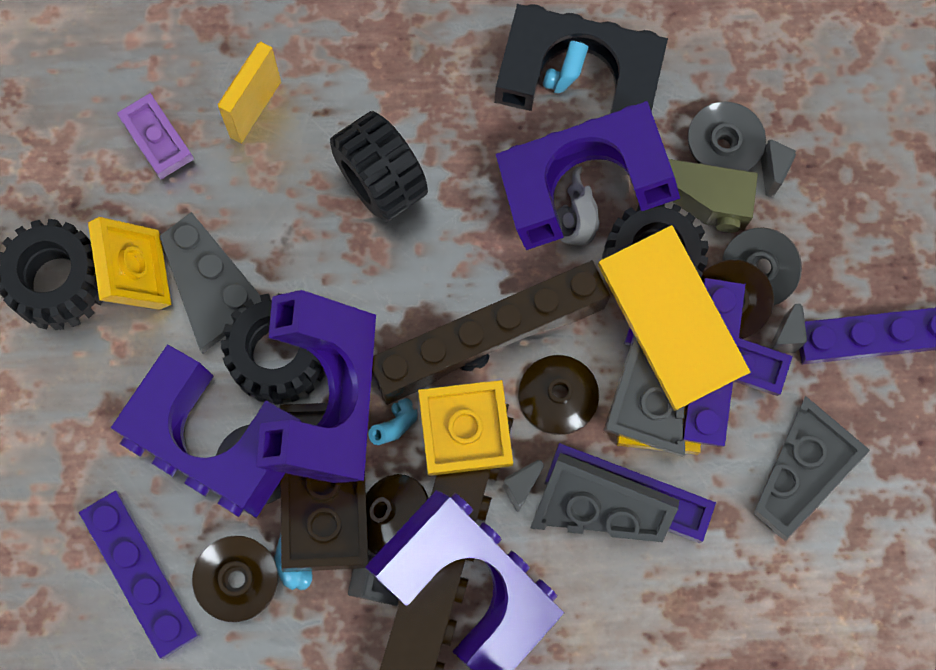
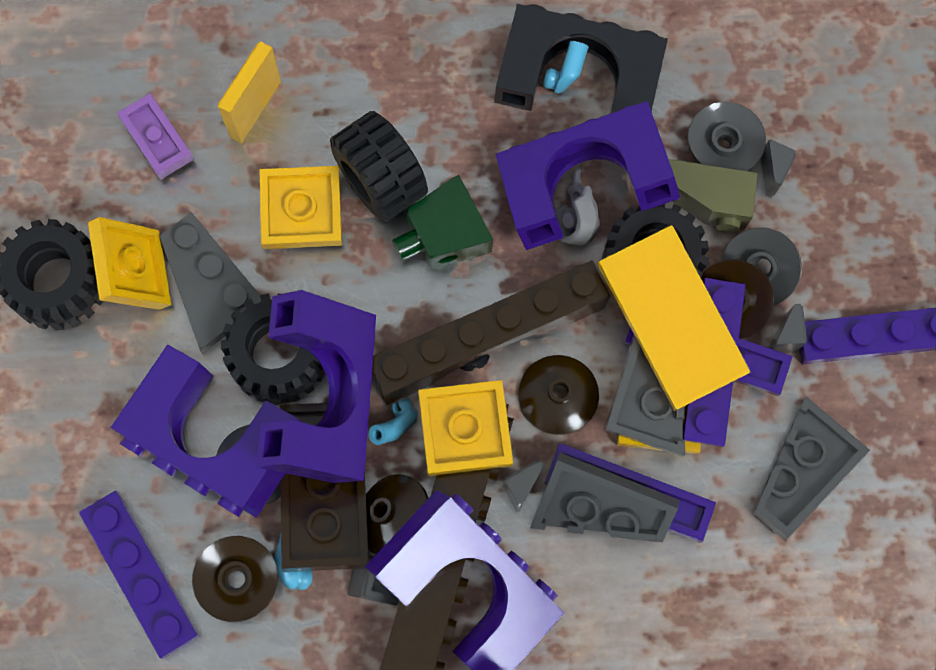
(300, 207): none -> yellow plate
(445, 227): none -> dark green torso

